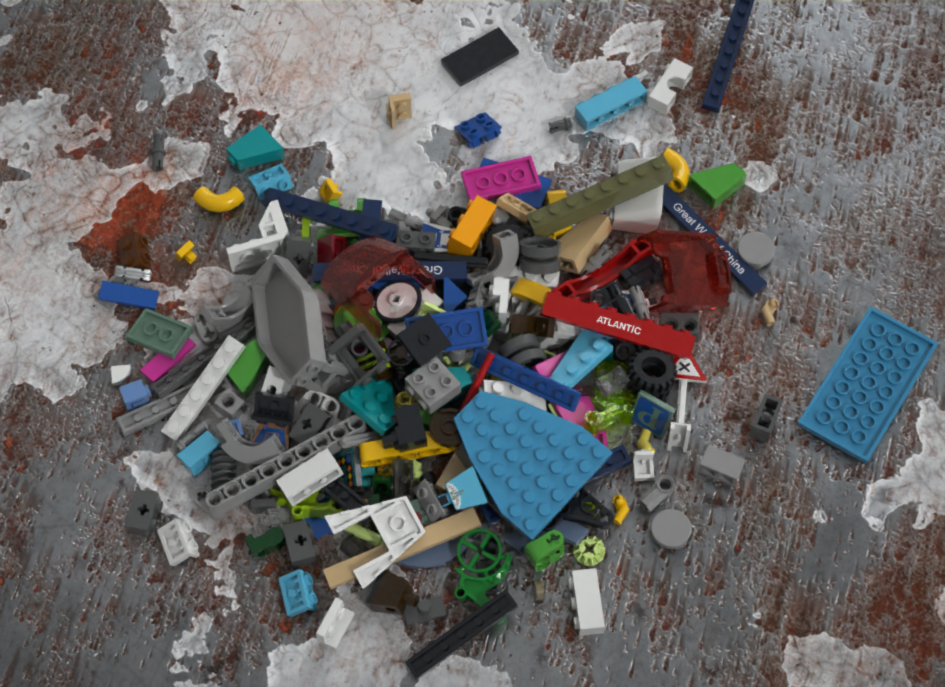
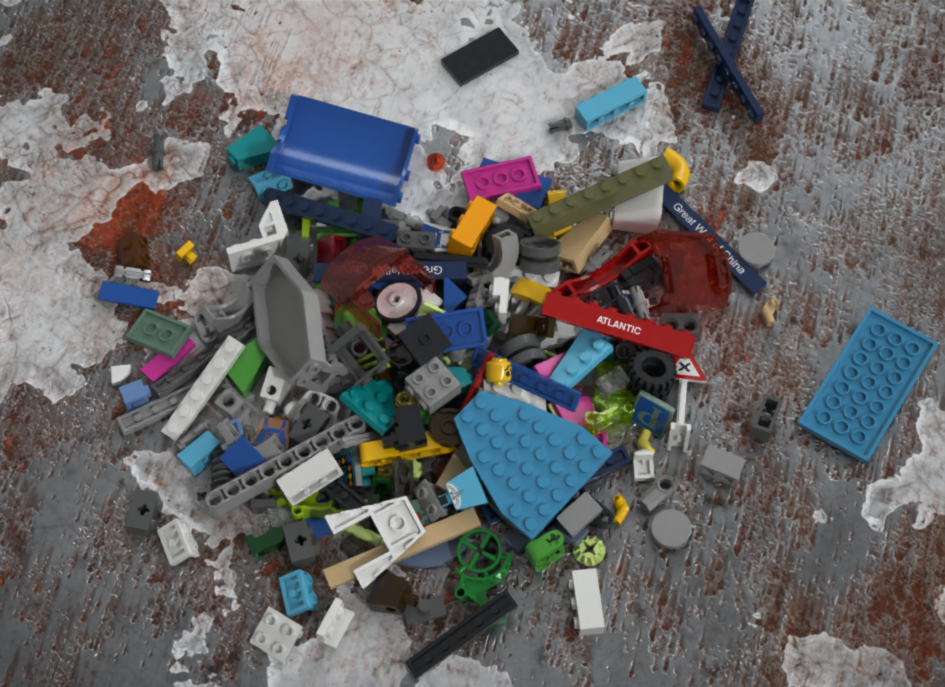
(218, 202): yellow cylinder -> none
(242, 457): none -> blue piece
(273, 409): black bracket -> none
(276, 634): none -> white hinge
(329, 191): yellow tile -> none
(344, 150): none -> blue panel
(398, 108): tan bracket -> none
(435, 162): none -> clear red tile
(478, 129): blue hinge -> none
(498, 371): none -> yellow head
(538, 590): dark tan tile -> none
(579, 514): none -> light grey panel
(675, 75): white arch -> none
(717, 183): bright green slope -> none
(727, 64): none -> dark blue plate

